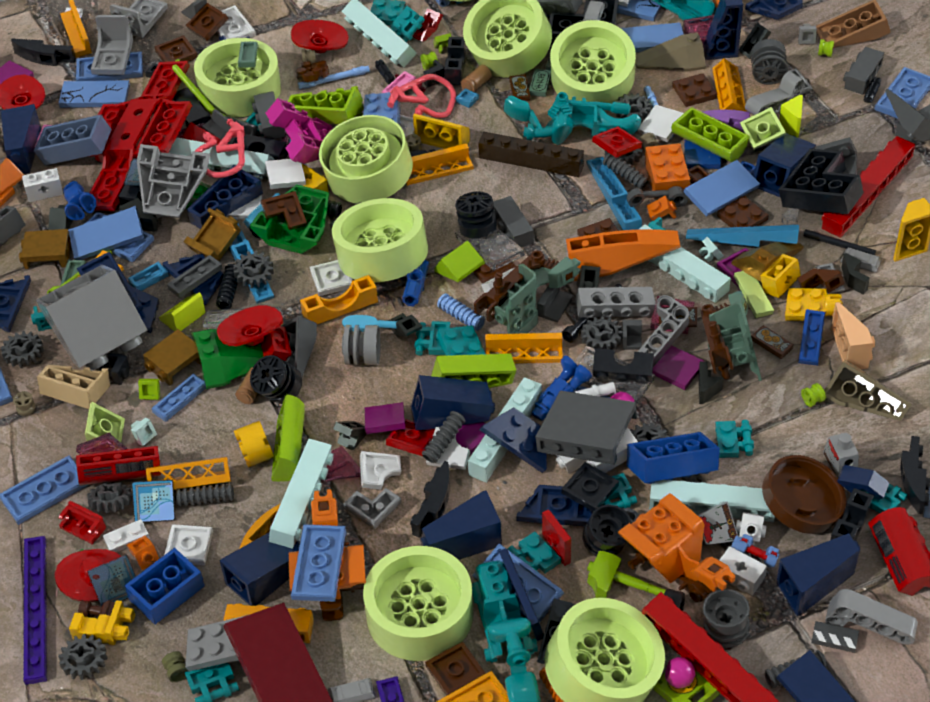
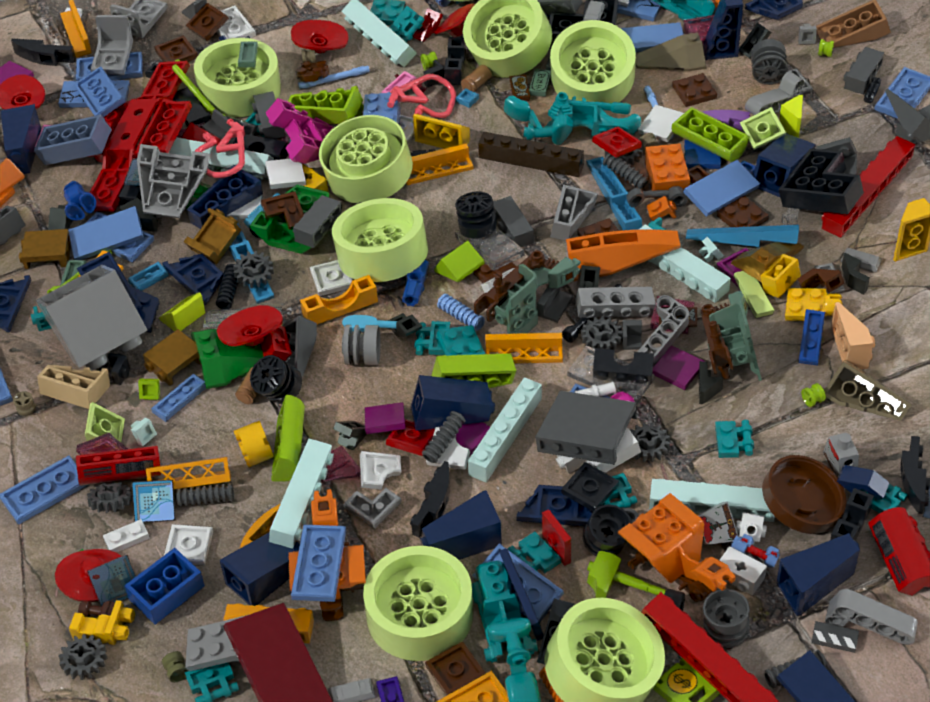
(22, 349): dark grey gear -> none
(35, 611): dark purple tile -> none
(42, 185): white brick -> none
(81, 522): red hinge -> none
(99, 92): none -> medium blue tile
(143, 551): orange bracket -> none
(194, 276): dark grey plate -> none
(317, 221): none -> dark grey brick
(384, 71): black axle -> none
(414, 142): dark tan wheel -> none
(441, 41): lime tile -> none
(455, 22): none -> red hat
(517, 435): dark blue wing -> none
(549, 395): blue piece -> none
(572, 210): none -> light grey wedge
(638, 104): dark grey gear -> none
(673, 457): blue brick -> none
(680, 672): dark pink piece -> none
(728, 86): light orange fence -> none
(772, 342): tile -> none
(837, 242): black bar -> none

